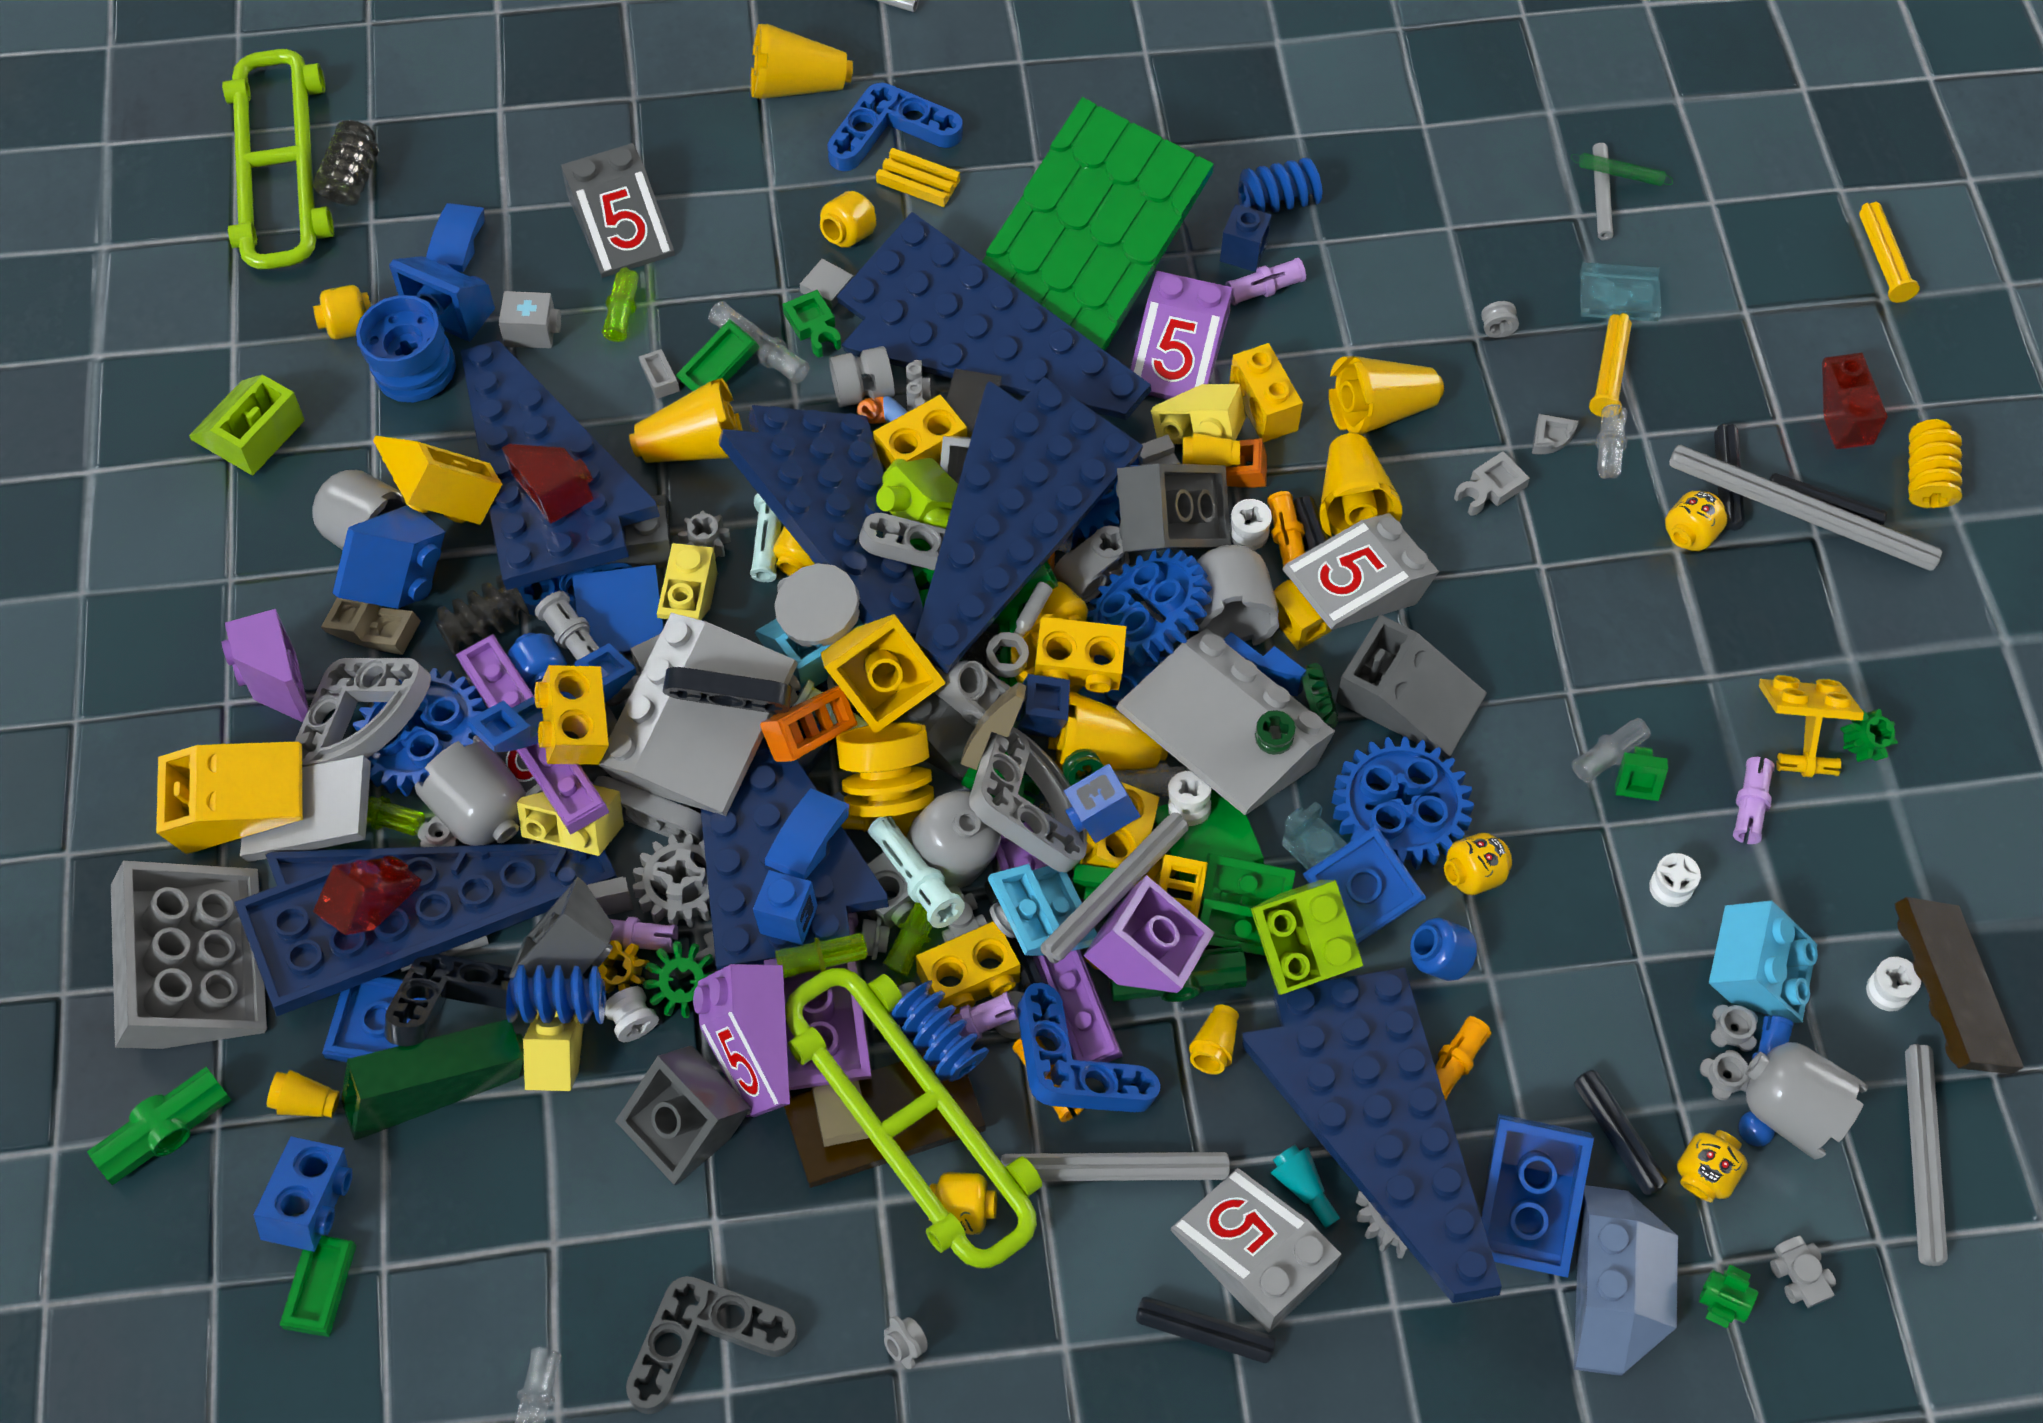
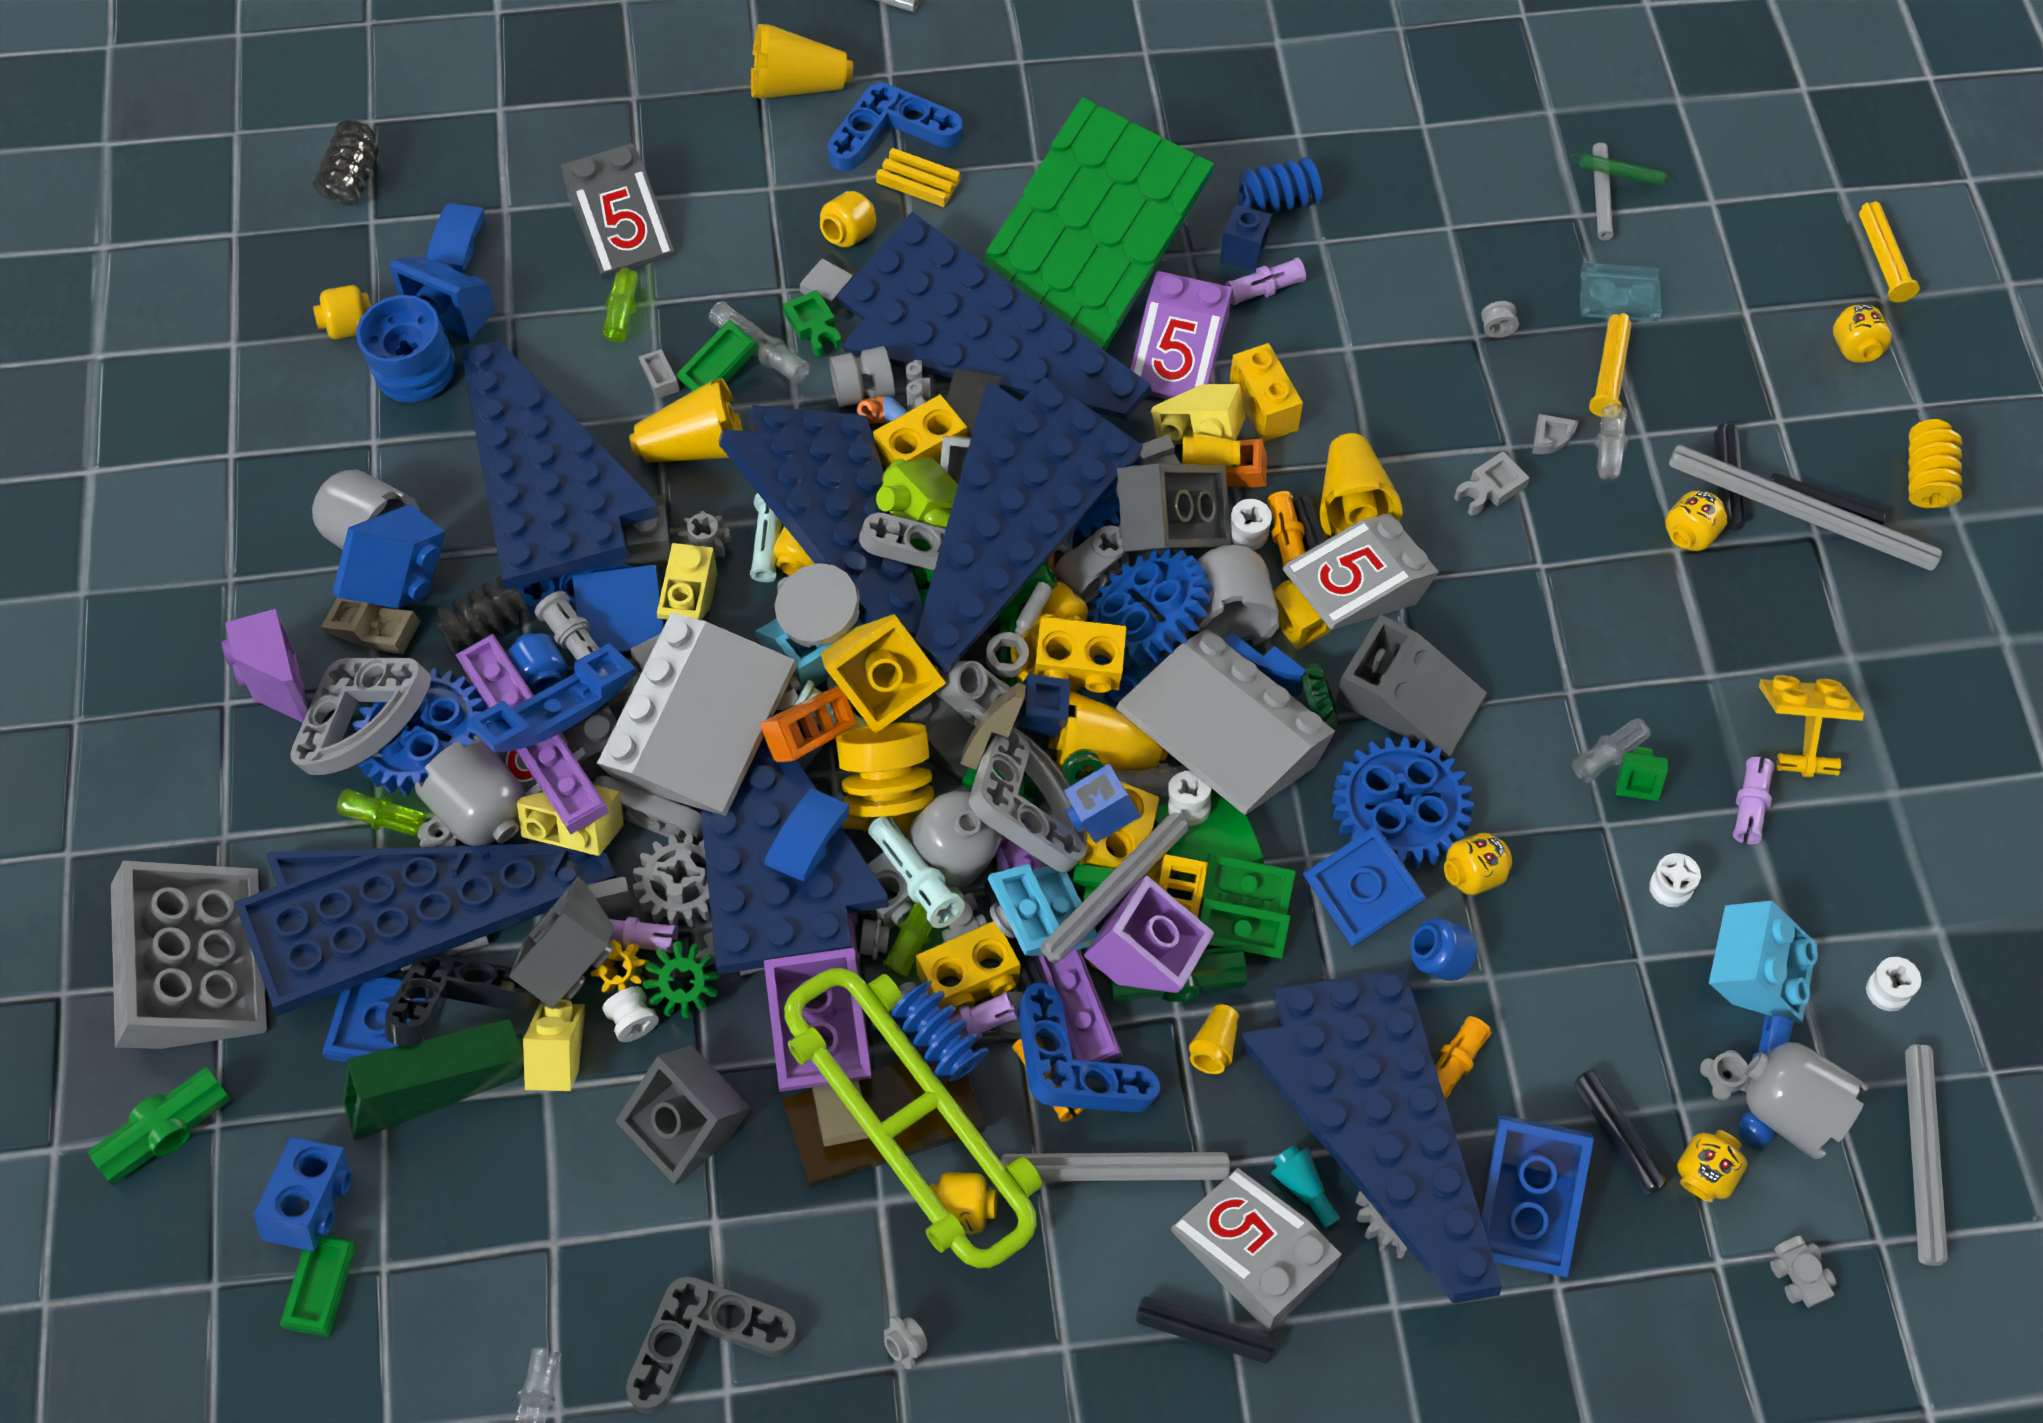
(227, 792): yellow slope -> none
(250, 423): lime slope -> none
(301, 1096): yellow cone -> none
(313, 221): lime bar -> none
(333, 811): light grey tile -> none
(364, 893): clear red slope -> none
(440, 479): yellow slope -> none
(528, 319): light grey brick -> none
(550, 478): clear red slope -> none
(556, 994): blue piece -> none
(581, 715): yellow brick -> none
(727, 690): black beam -> none
(746, 1029): medium lavender slope -> none
(785, 907): blue brick -> none
(821, 954): clear neon green axle -> none
(1264, 738): dark green bush -> none
(1306, 935): lime slope -> none
(1310, 837): clear light blue bracket -> none
(1380, 392): yellow cone -> none
(1622, 1282): sand blue wedge -> none
(1728, 1296): green gear -> none
(1734, 1015): light grey plate -> none
(1851, 401): clear red slope -> none
(1862, 331): none -> yellow head
(1869, 736): green gear -> none
(1957, 986): dark brown tile -> none

